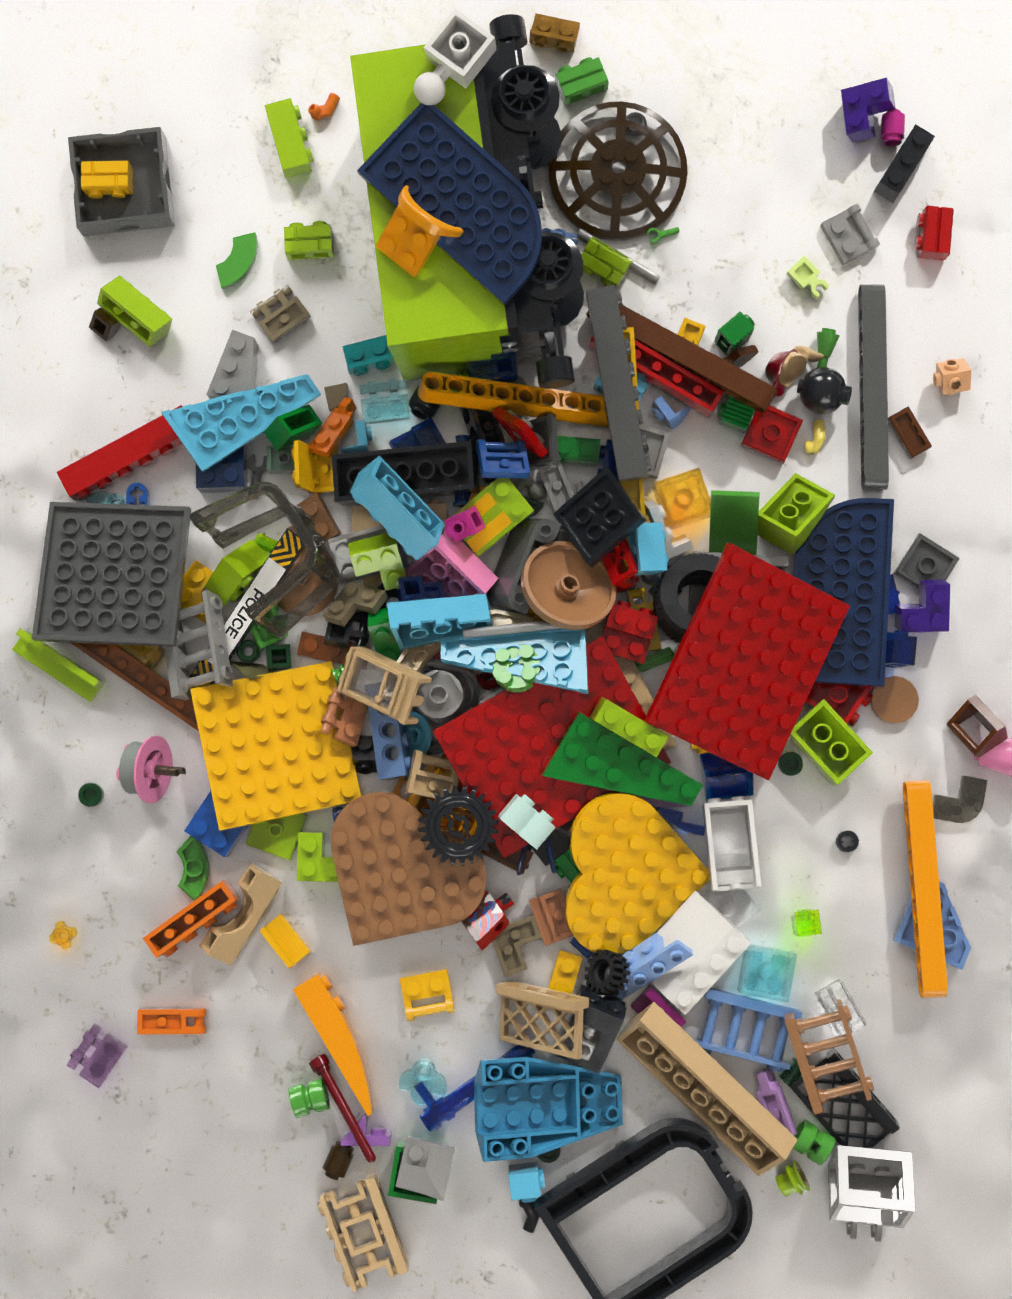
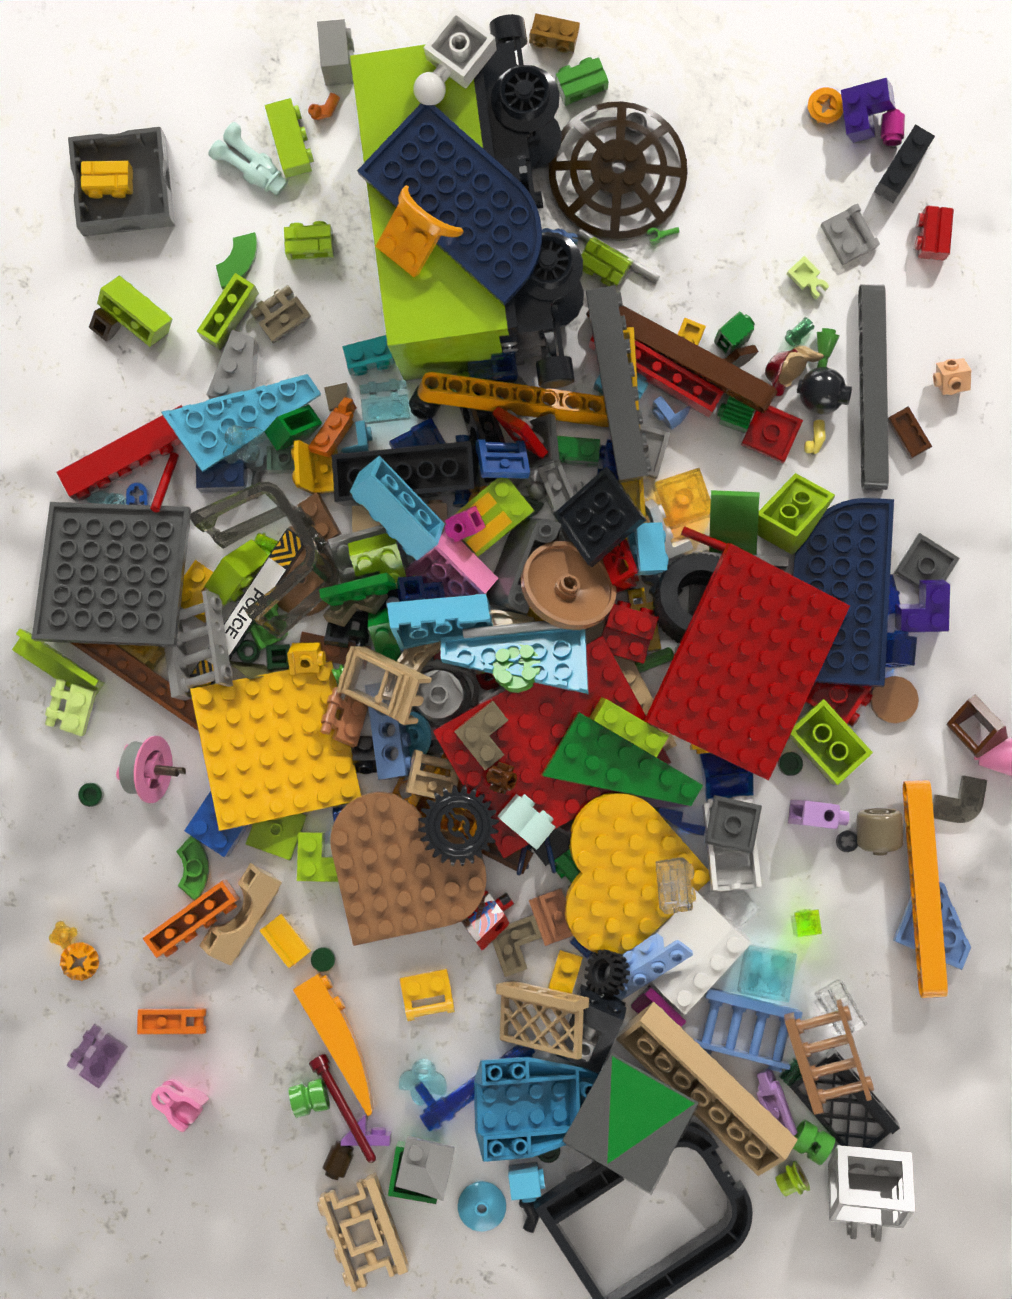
(77, 709): none -> yellowish green plate
(79, 950): none -> light orange gear
(164, 482): none -> red bar
(181, 1105): none -> bright pink piece
(227, 311): none -> lime brick
(245, 445): none -> clear light blue plate
(258, 172): none -> light aqua piece
(305, 658): none -> yellow brick
(323, 959): none -> dark green tile
(335, 51): none -> light grey brick
(357, 589): none -> green plate
(476, 734): none -> dark tan plate
(485, 1194): none -> medium azure dish
(501, 778): none -> reddish brown gear
(631, 1123): none -> tile
(675, 885): none -> clear brick
(704, 539): none -> red bar
(733, 824): none -> dark grey tile
(794, 336): none -> clear green pin
(817, 814): none -> lavender torso
(821, 96): none -> light orange gear
(879, 830): none -> dark tan head

